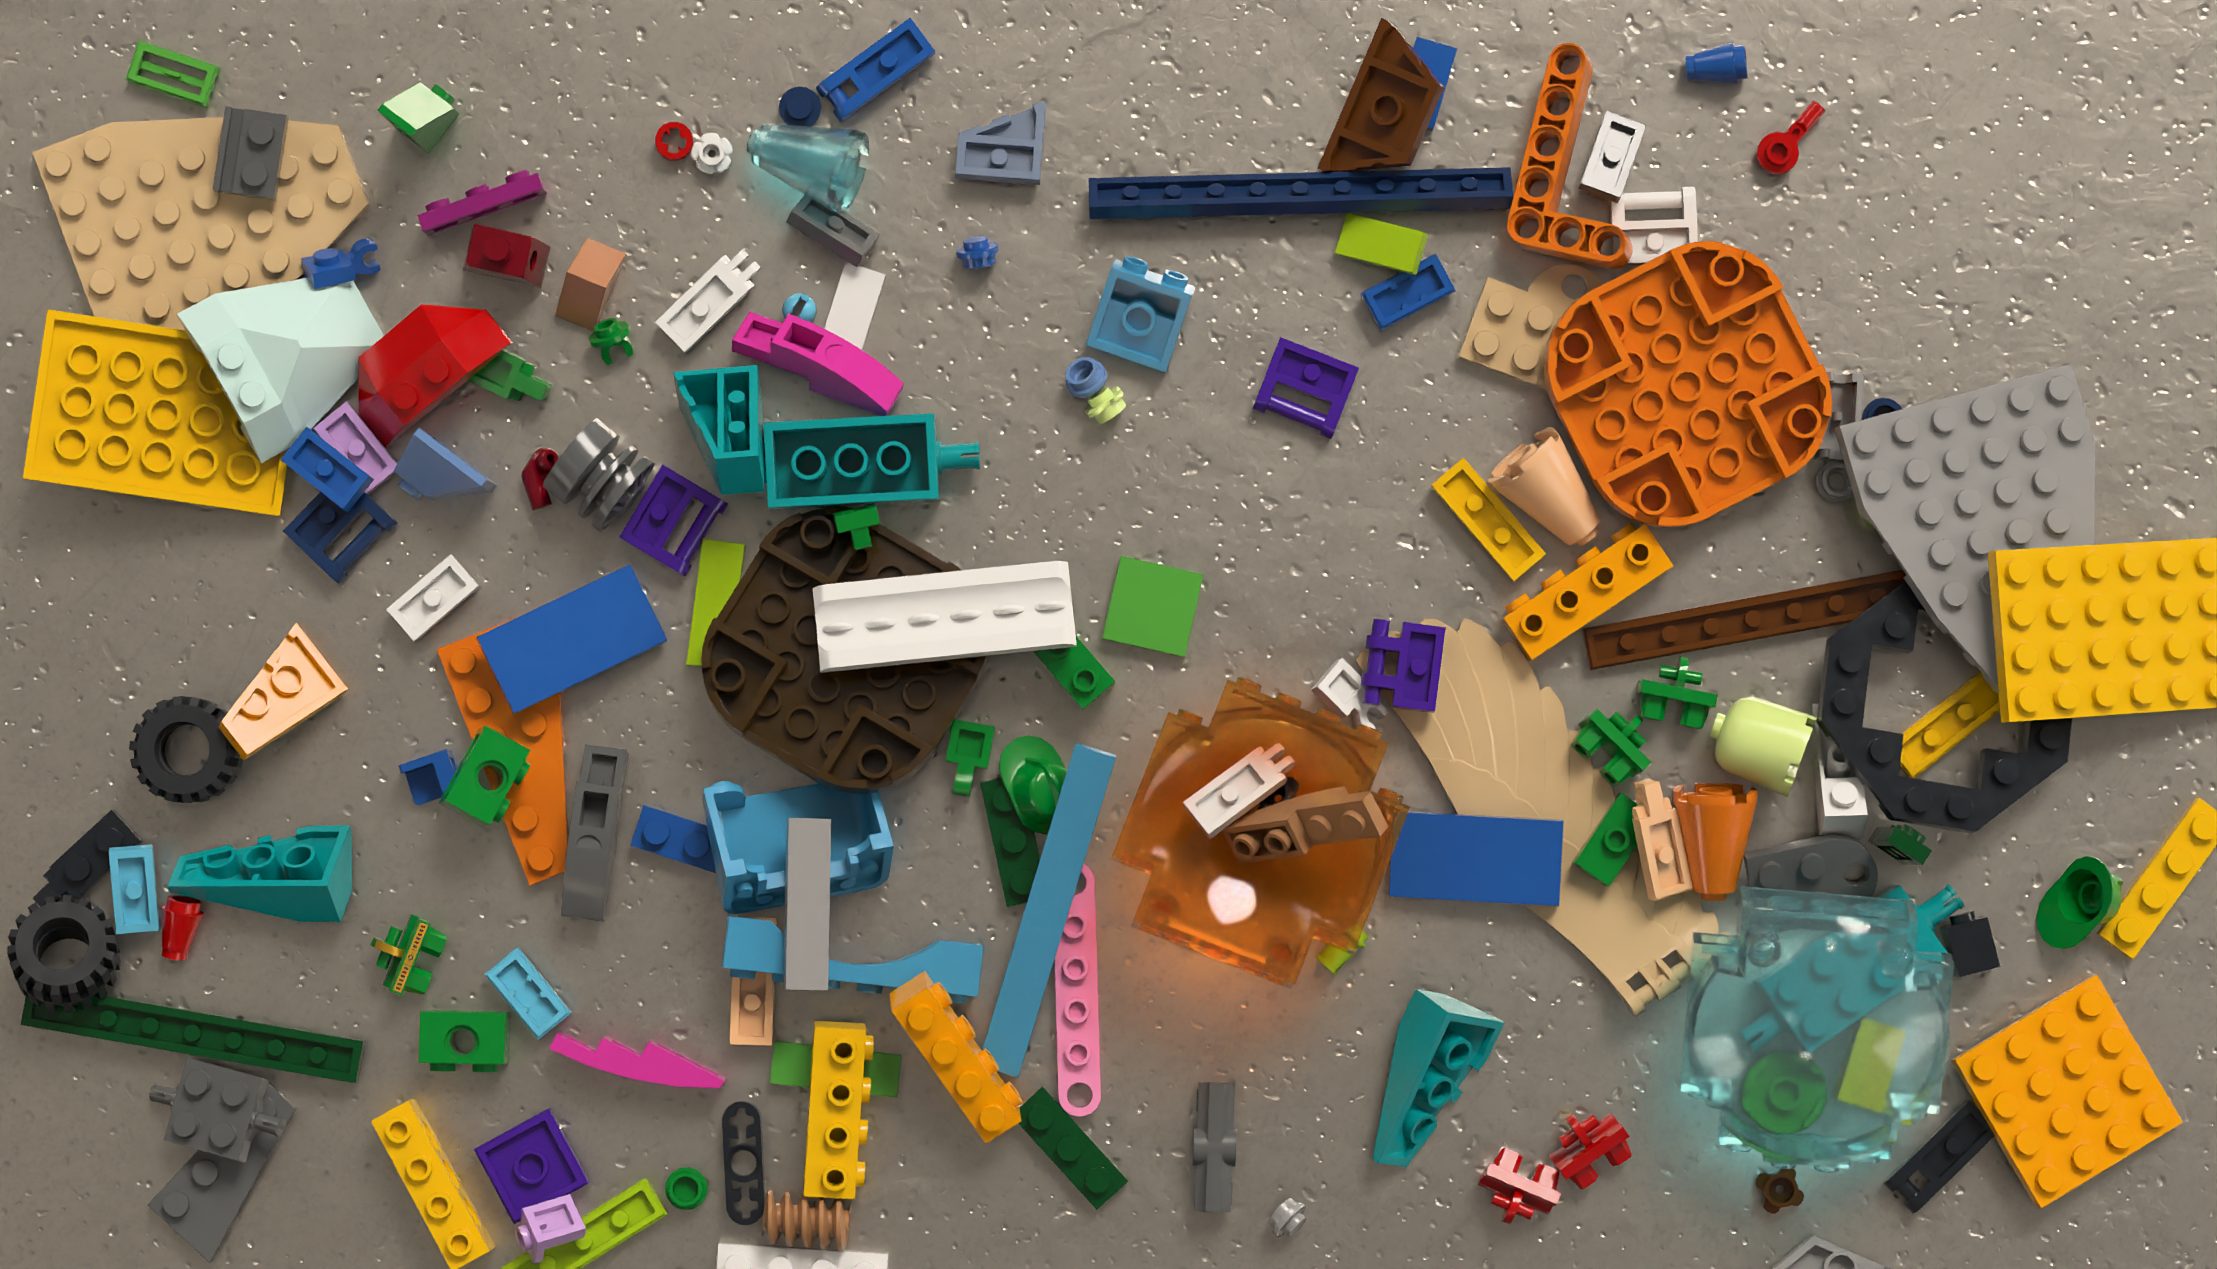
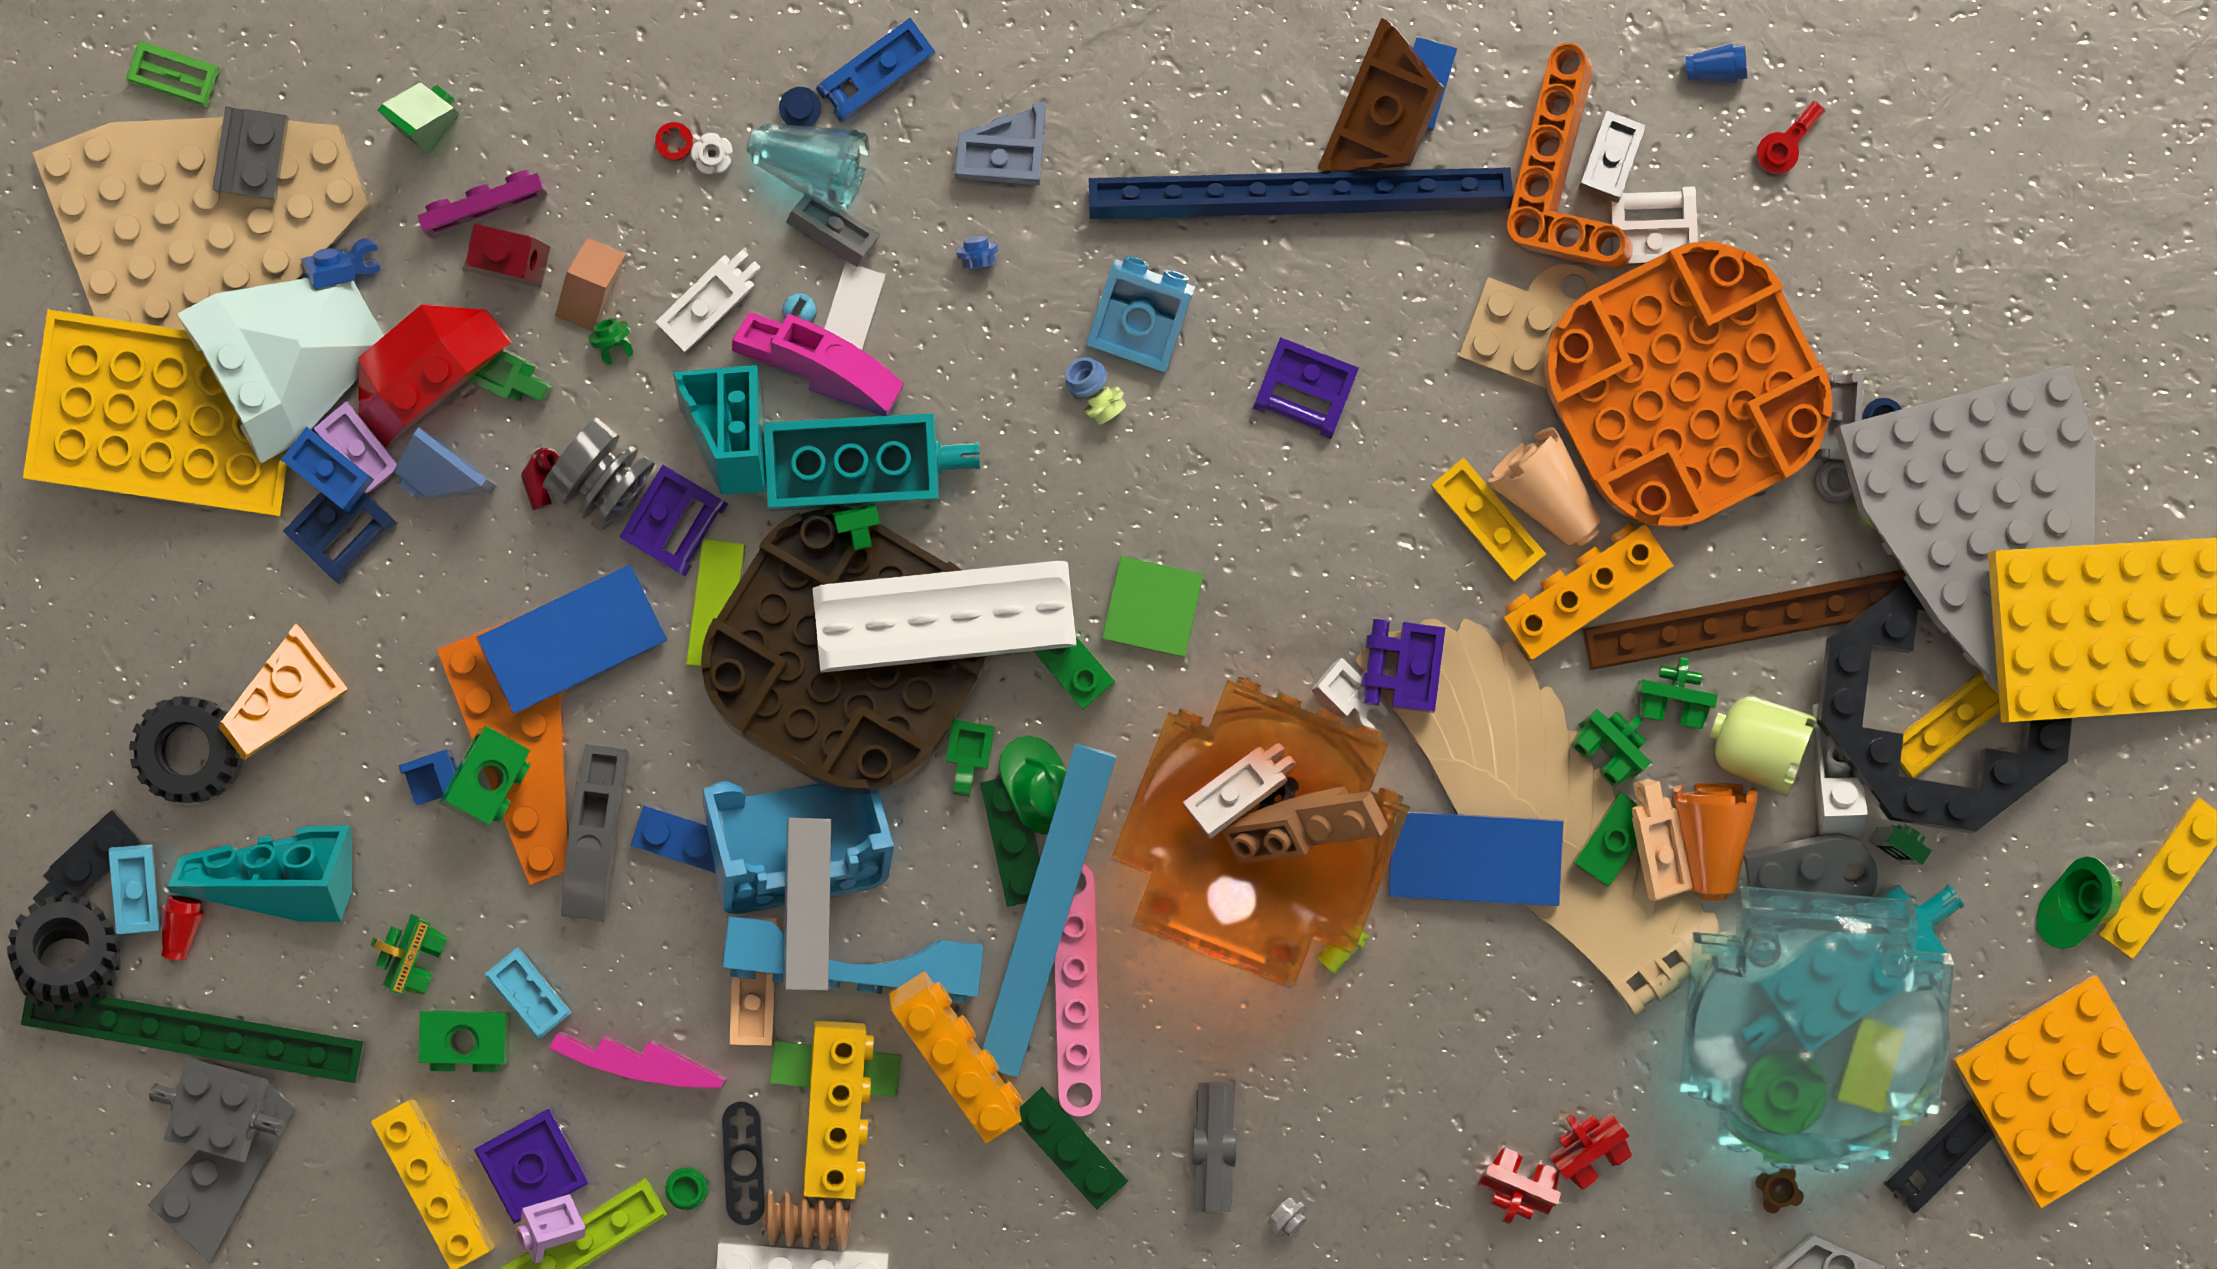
(433, 598): white plate -> none
(1381, 244): lime tile -> none
(1407, 293): blue plate -> none
(1430, 1059): teal wedge -> none
(1970, 944): black brick -> none

